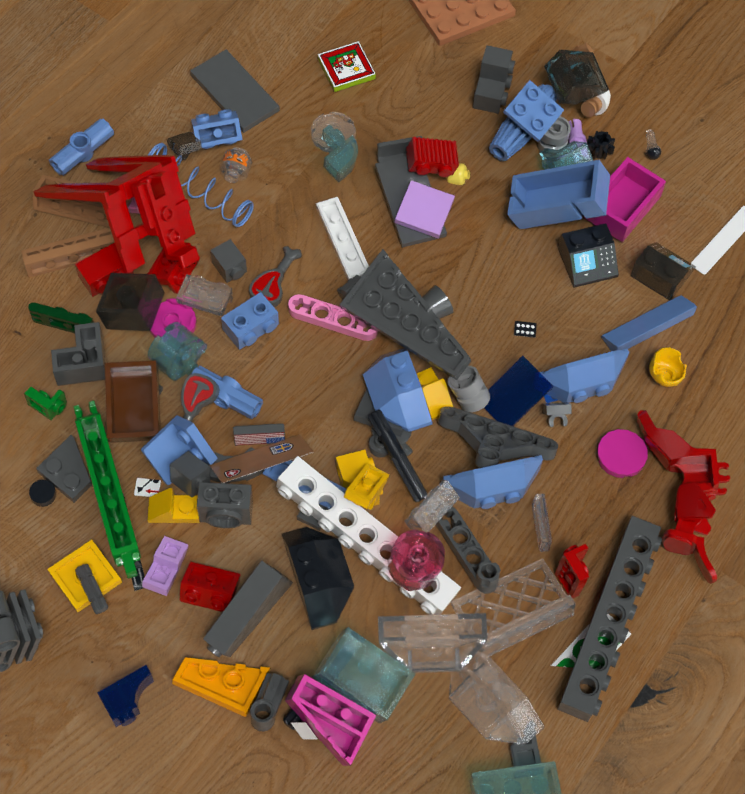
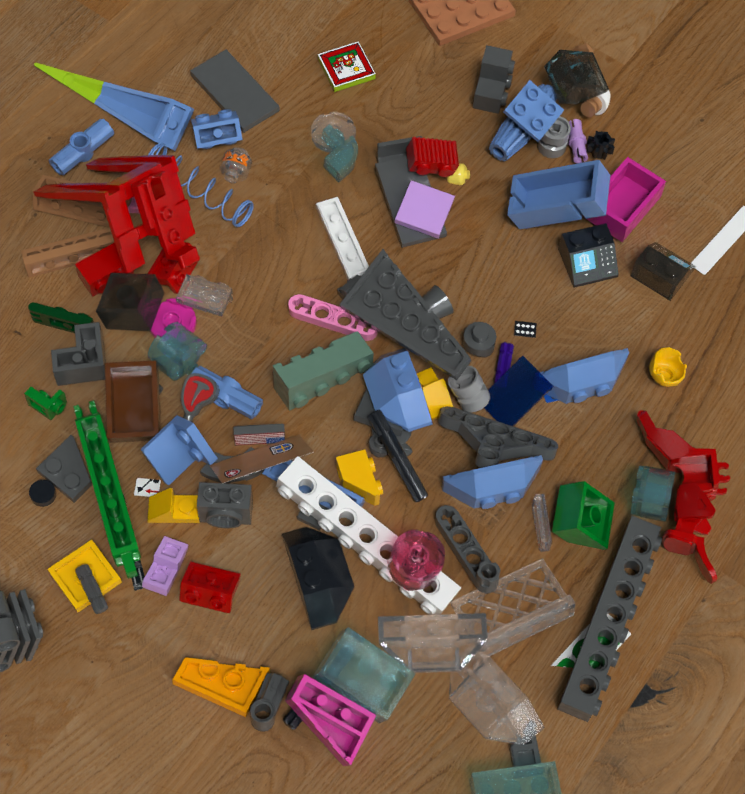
(123, 696): clear blue arch -> none
(150, 114): none -> medium blue plate
(184, 144): clear smoke tile -> none
(188, 472): dark grey brick -> none
(228, 261): dark grey brick -> none
(247, 609): dark grey slope -> none
(250, 321): medium blue brick -> none
(270, 281): dark grey piece -> none
(304, 730): white sticker -> none
(321, 370): none -> sand green wedge
(367, 486): yellow slope -> none
(433, 507): clear bracket -> none
(479, 339): none -> dark grey piece
(504, 360): none -> dark purple axle
(557, 410): tile -> none
(570, 154): clear light blue brick -> none
(572, 570): red bracket -> none
(583, 515): none -> green slope
(622, 453): dark pink tile -> none
(649, 324): medium blue slope -> none
(652, 493): none -> clear light blue brick
(653, 150): piece -> none

